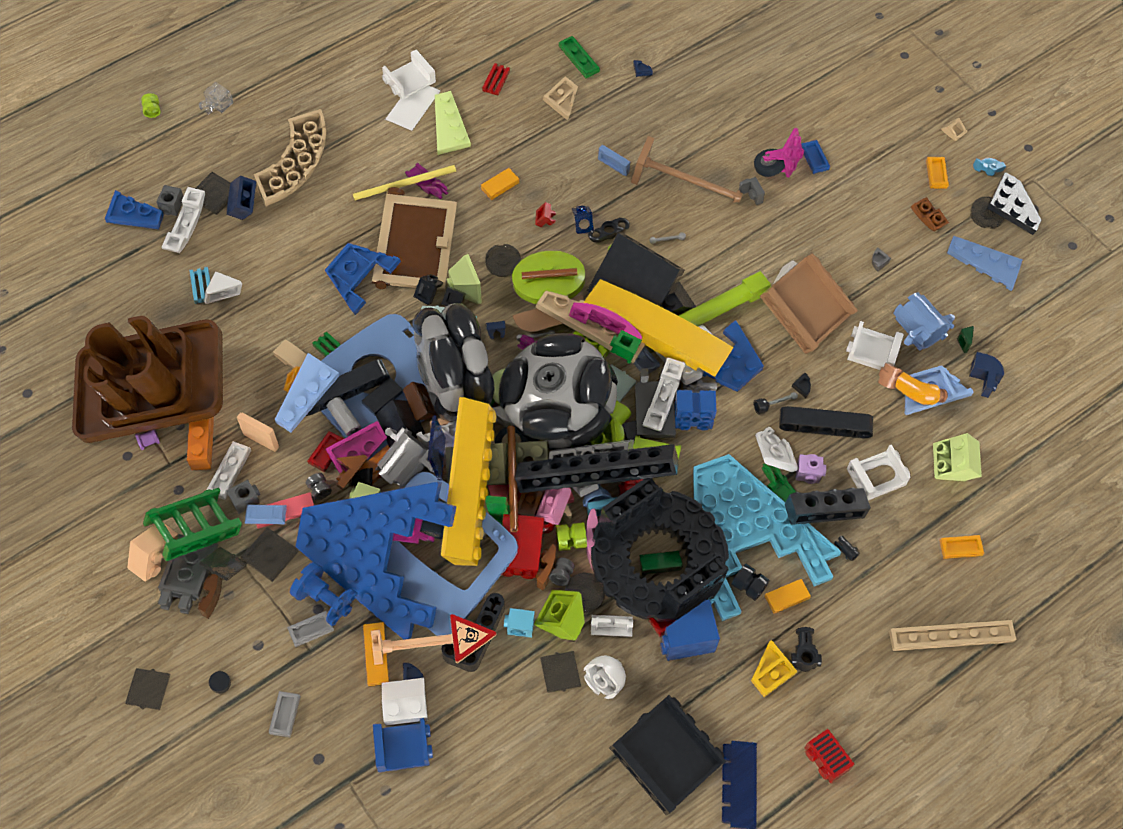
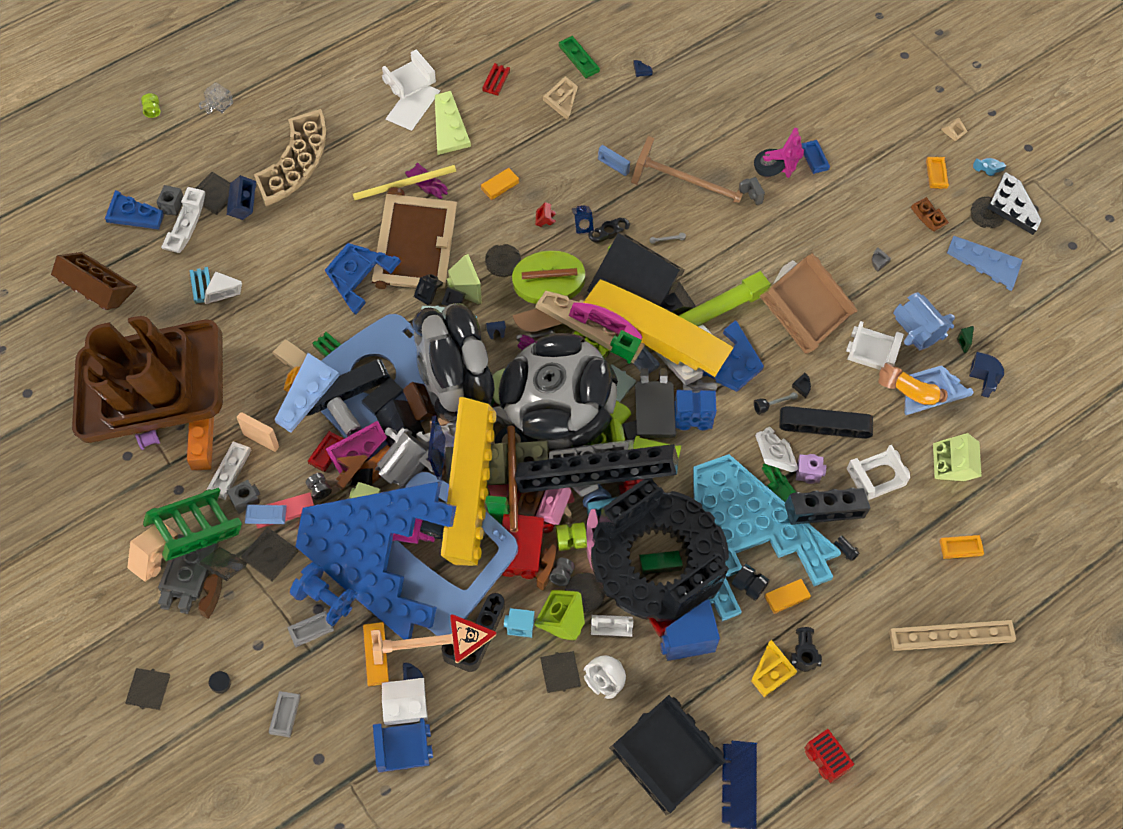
(92, 280): none -> reddish brown slope
(664, 394): white slope -> none

